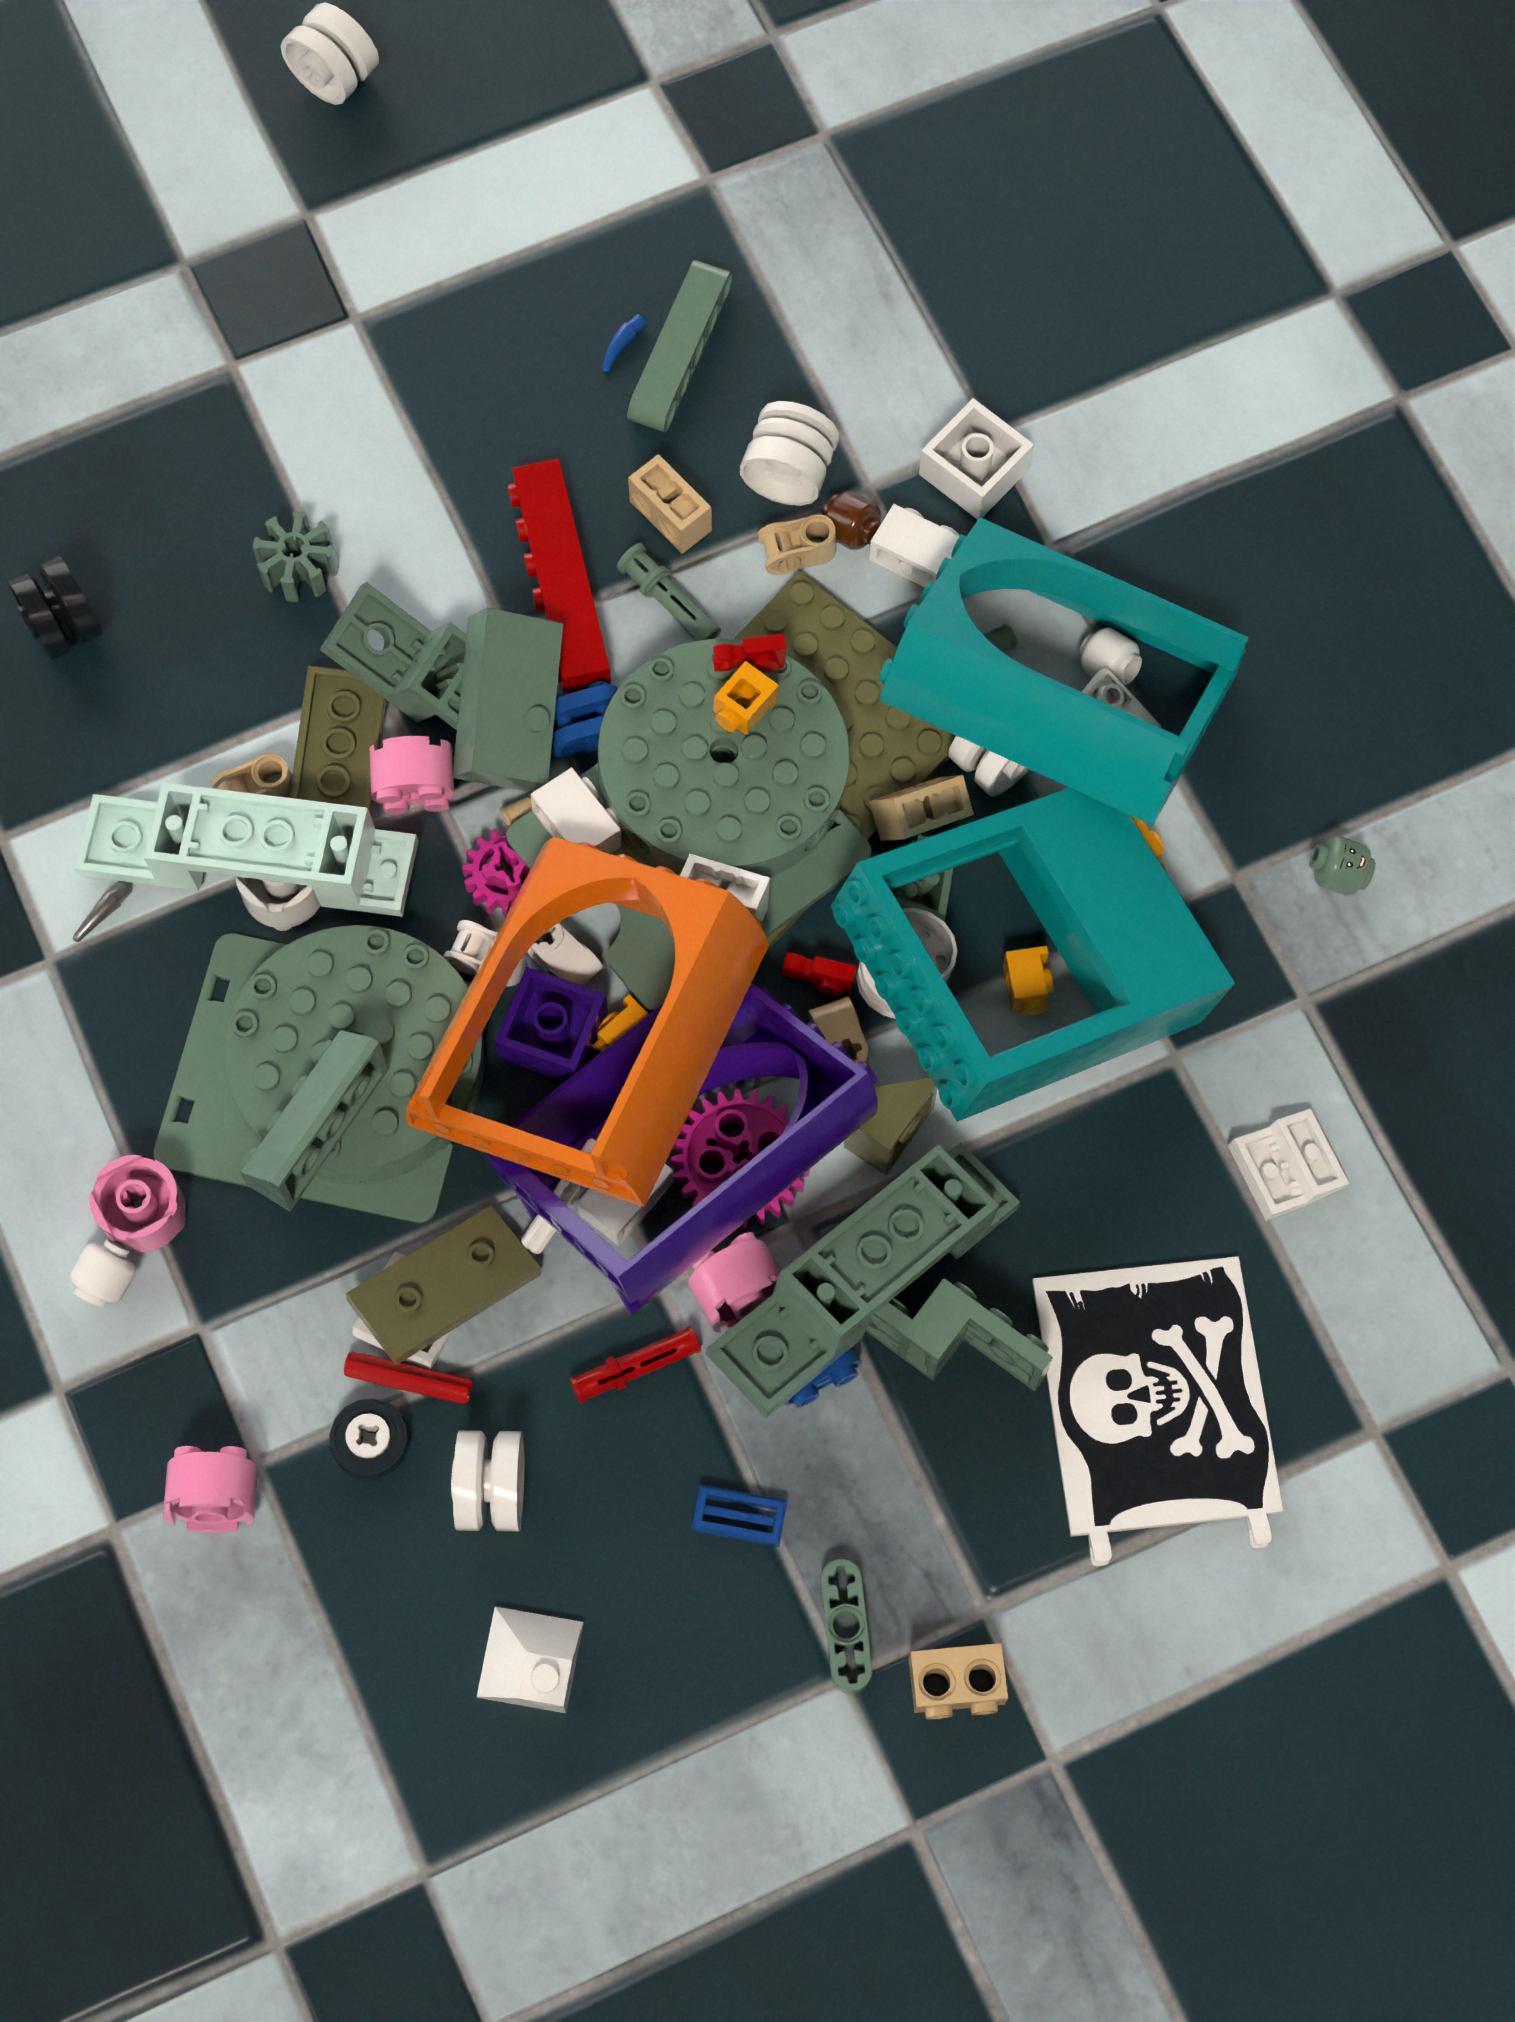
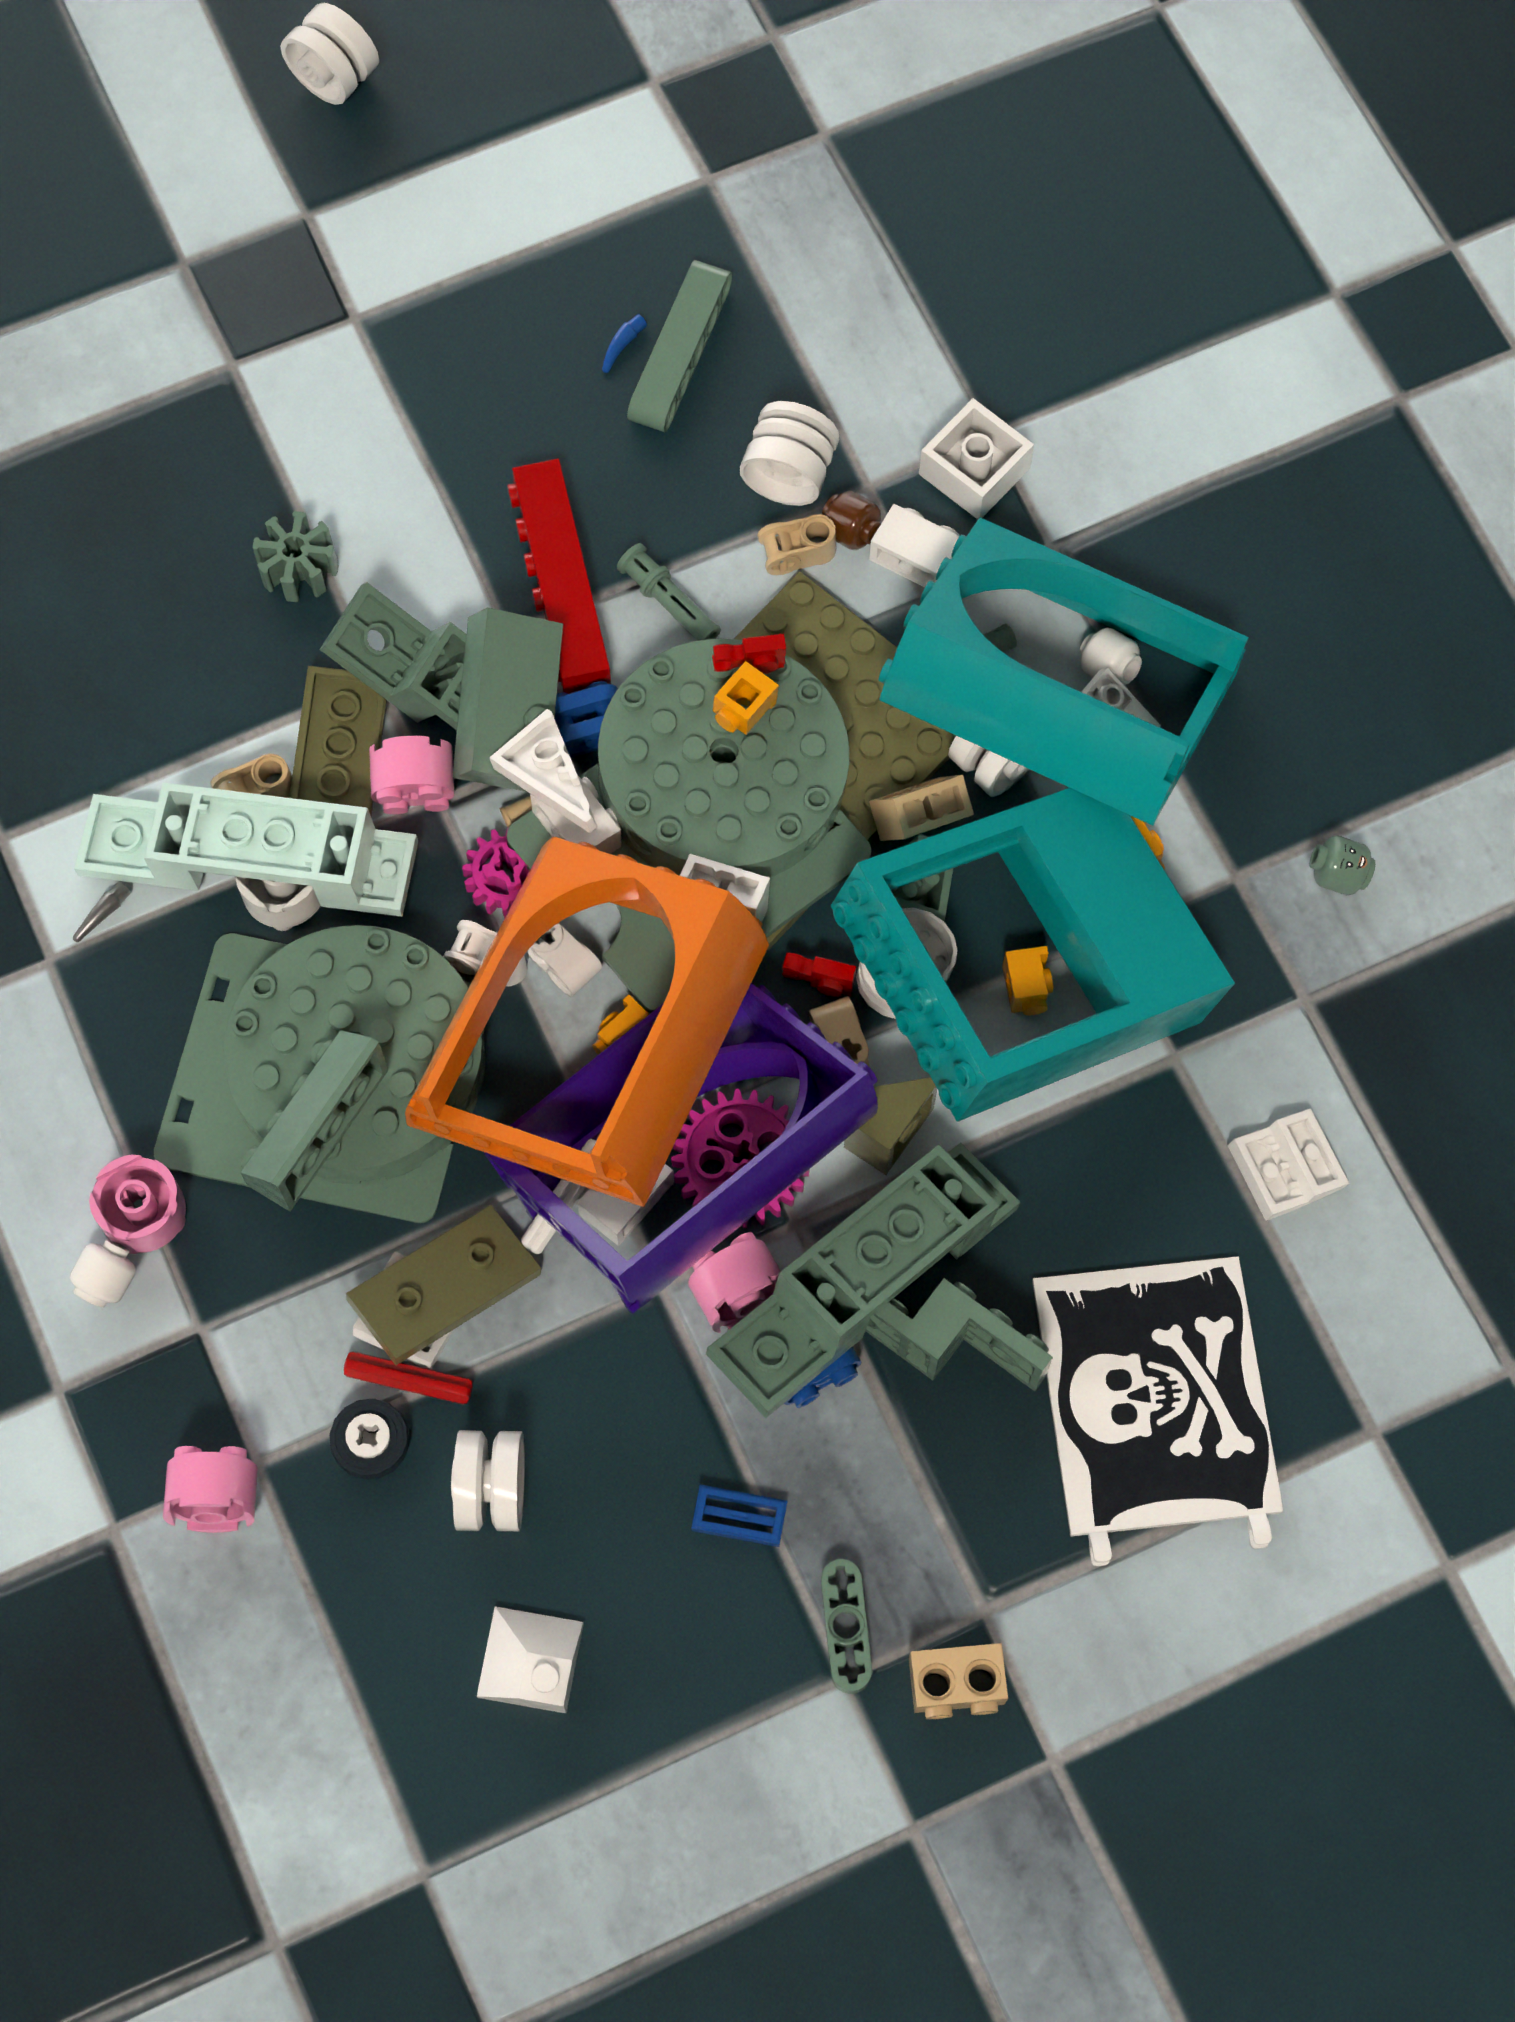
(51, 609): black wheel -> none
(541, 765): none -> white wing
(551, 1025): dark purple brick -> none
(635, 1364): red pin -> none
(670, 503): tan brick -> none

